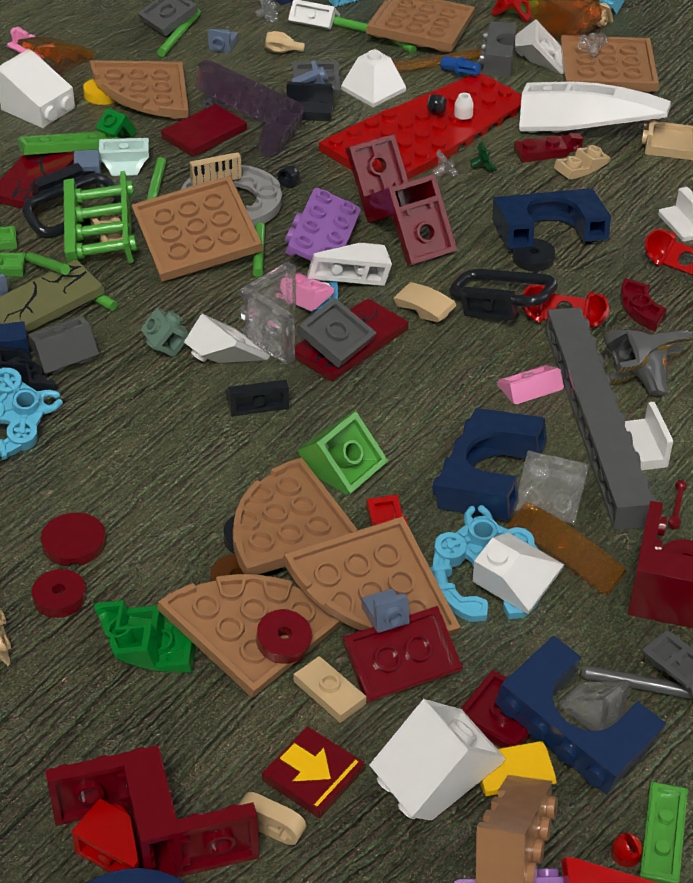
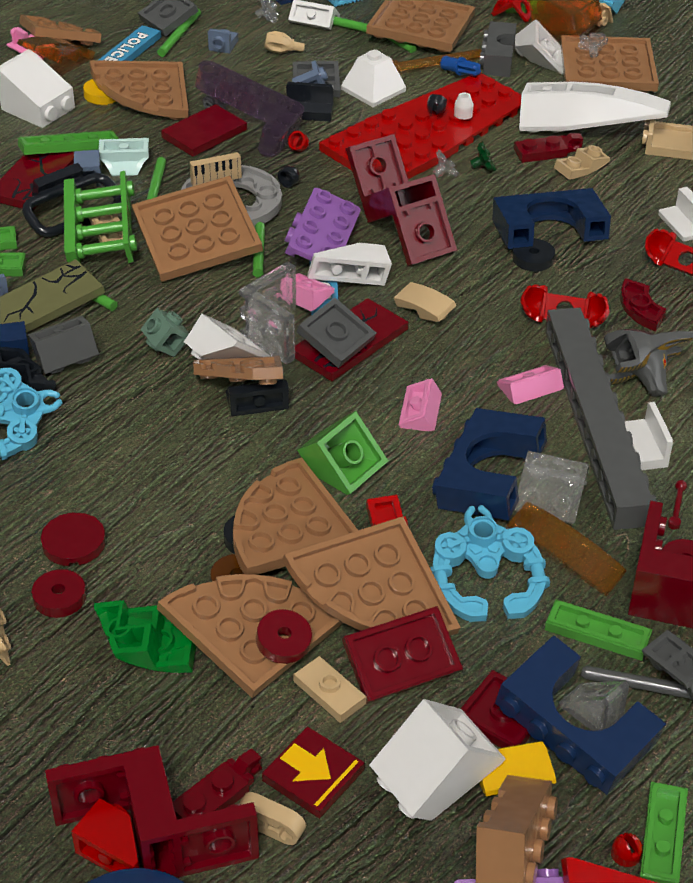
(44, 27): none -> medium nougat plate
(47, 263): bright green bar -> none
(115, 124): green bracket -> none
(133, 45): none -> dark azure tile
(220, 787): none -> dark red hinge
(264, 369): none -> medium nougat plate
(298, 141): none -> red hinge
(386, 609): sand blue bracket -> none
(421, 406): none -> bright pink slope
(496, 302): black bar -> none
(515, 571): white slope -> none
(598, 629): none -> bright green tile

